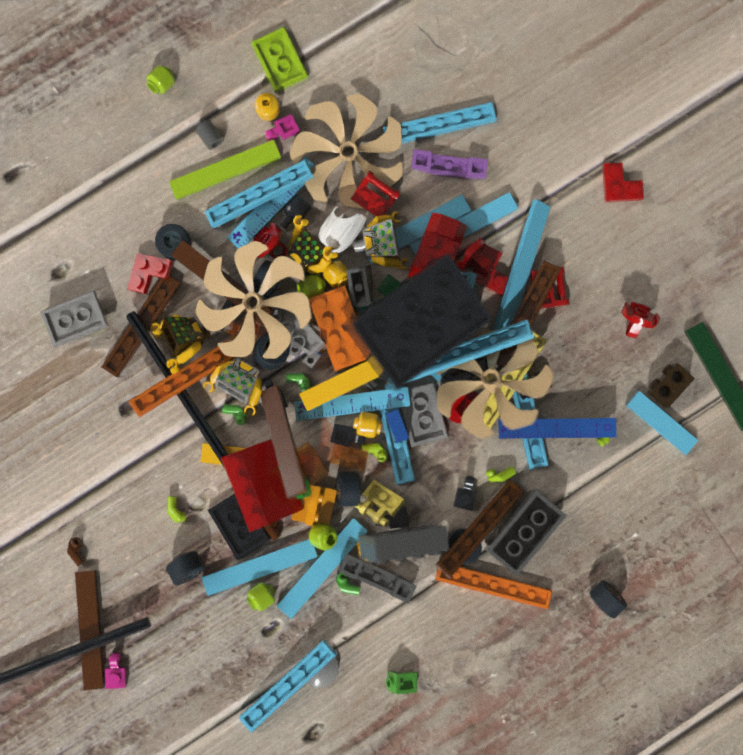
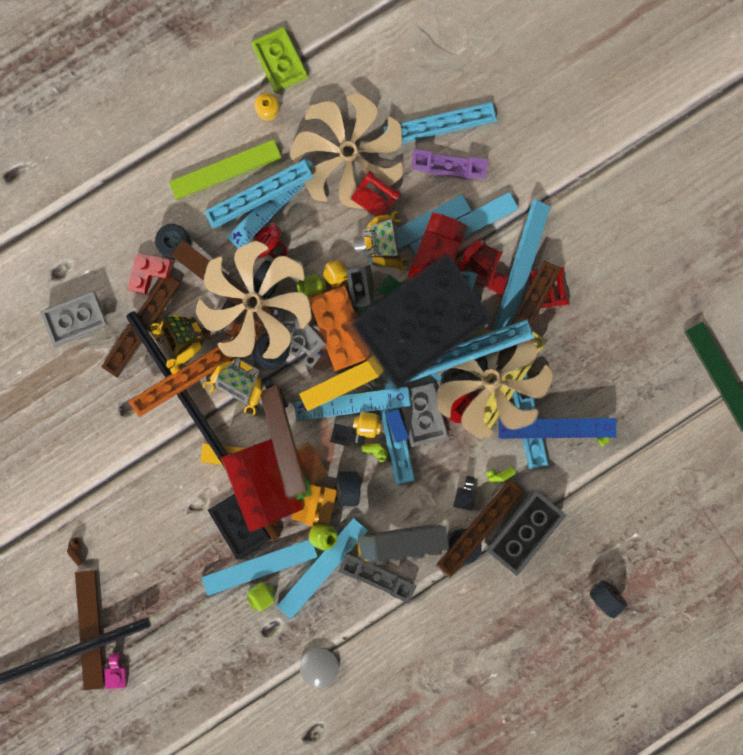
(160, 79): lime head -> none
(173, 512): lime arm -> none
(185, 568): black wheel -> none
(209, 134): dark grey brick -> none
(237, 411): bright green arm -> none
(285, 127): dark pink plate -> none
(288, 685): medium azure tile -> none
(296, 207): black piece -> none
(299, 378): bright green arm -> none
(307, 250): torso -> none
(340, 231): white hair -> none
(345, 585): bright green arm -> none
(349, 457): clear orange hips -> none
(382, 498): light yellow plate -> none
(399, 520): black plate -> none
(402, 682): bright green bracket -> none
(498, 586): orange tile -> none
(616, 188): red plate -> none
(639, 317): red tile -> none
(662, 423): medium azure tile -> none
(673, 388): dark brown brick -> none

